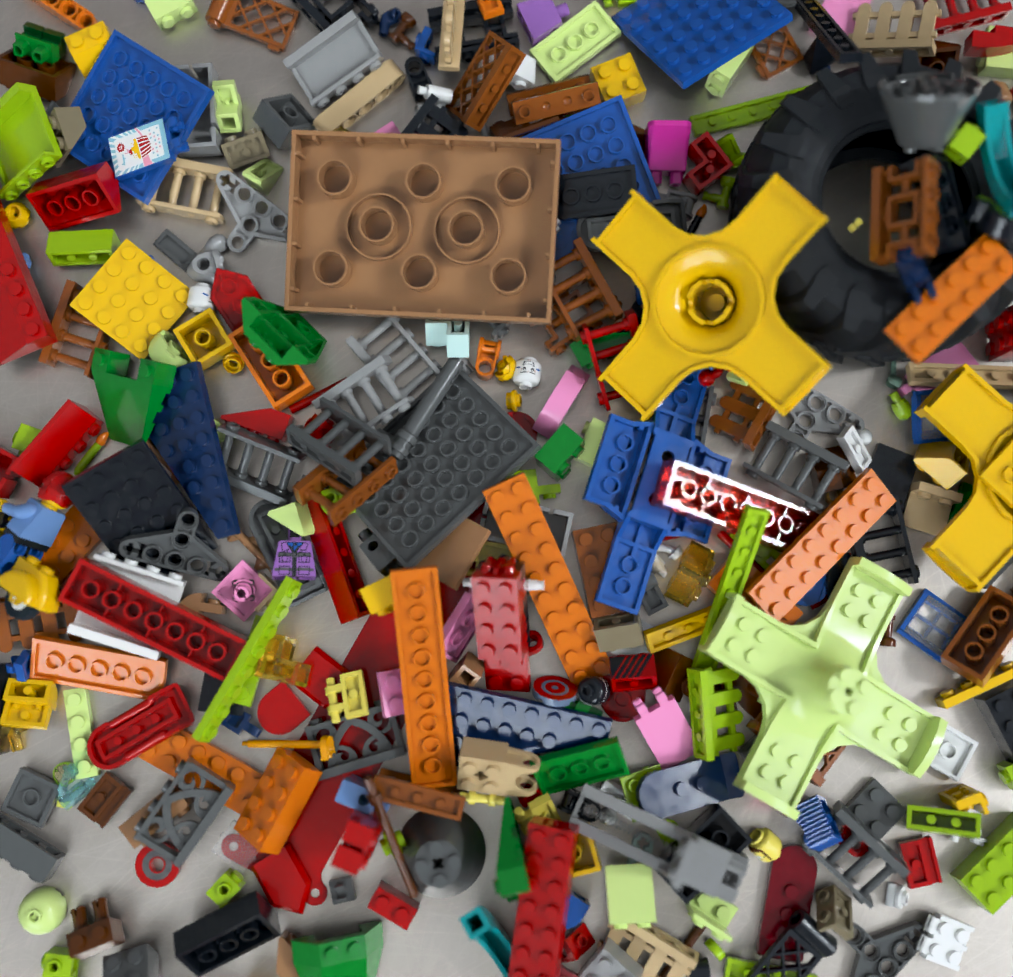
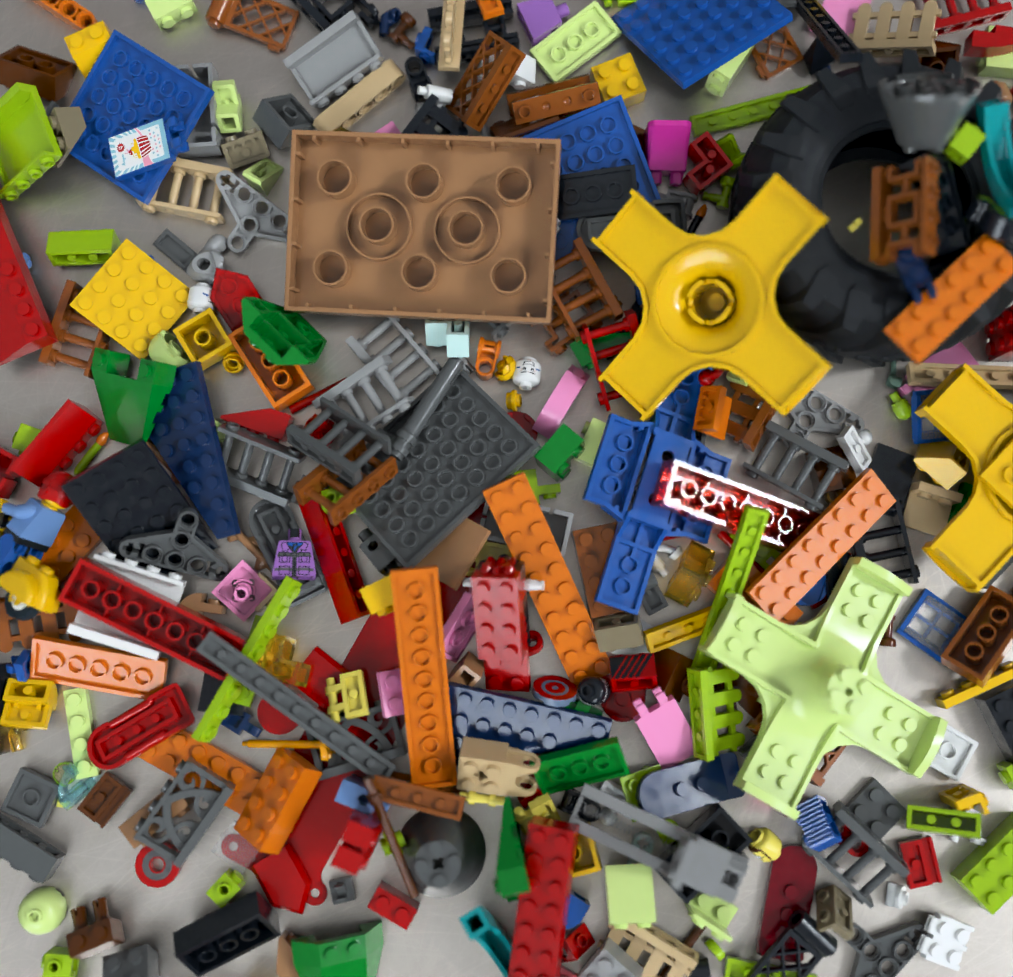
(22, 217): yellow plate -> none
(40, 43): green hips -> none
(76, 197): red slope -> none
(294, 706): none -> dark grey plate
(295, 518): yellowish green slope -> none
(712, 411): none -> orange bracket

